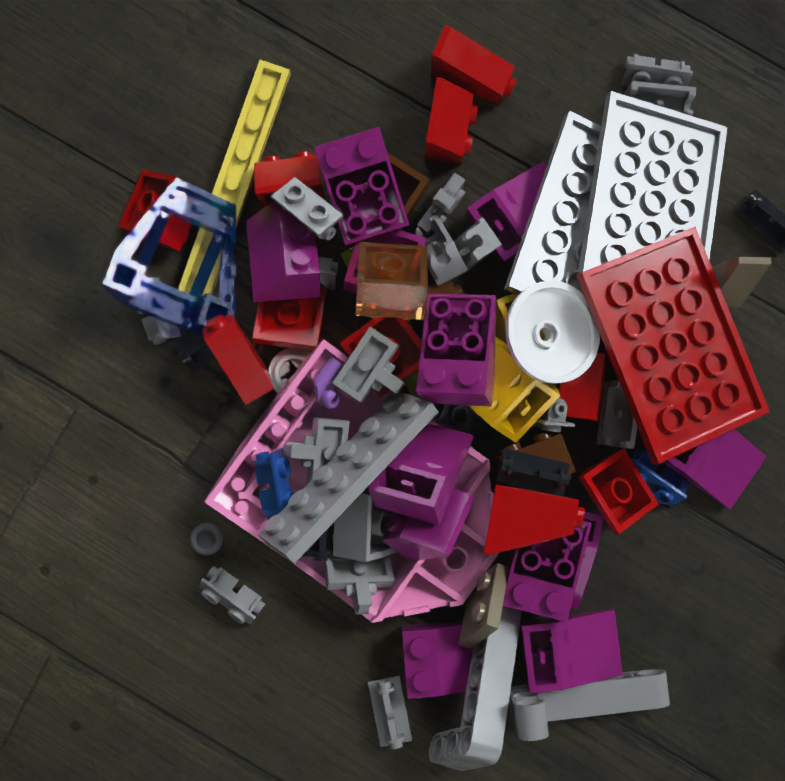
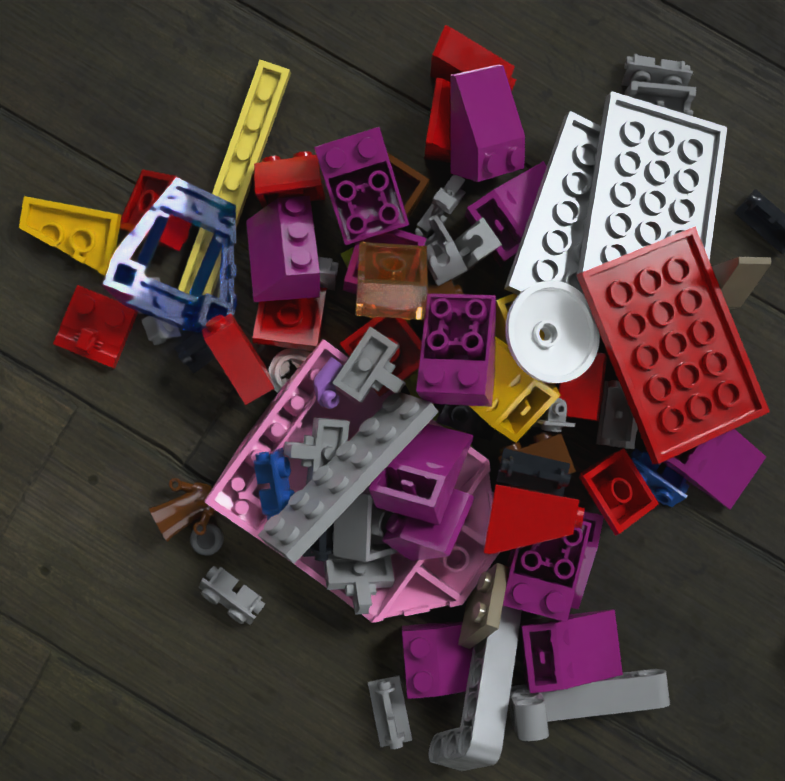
(78, 231): none -> yellow wing
(95, 326): none -> red hinge
(184, 509): none -> reddish brown piece
(308, 208): light grey hinge -> none
(484, 125): none -> magenta slope

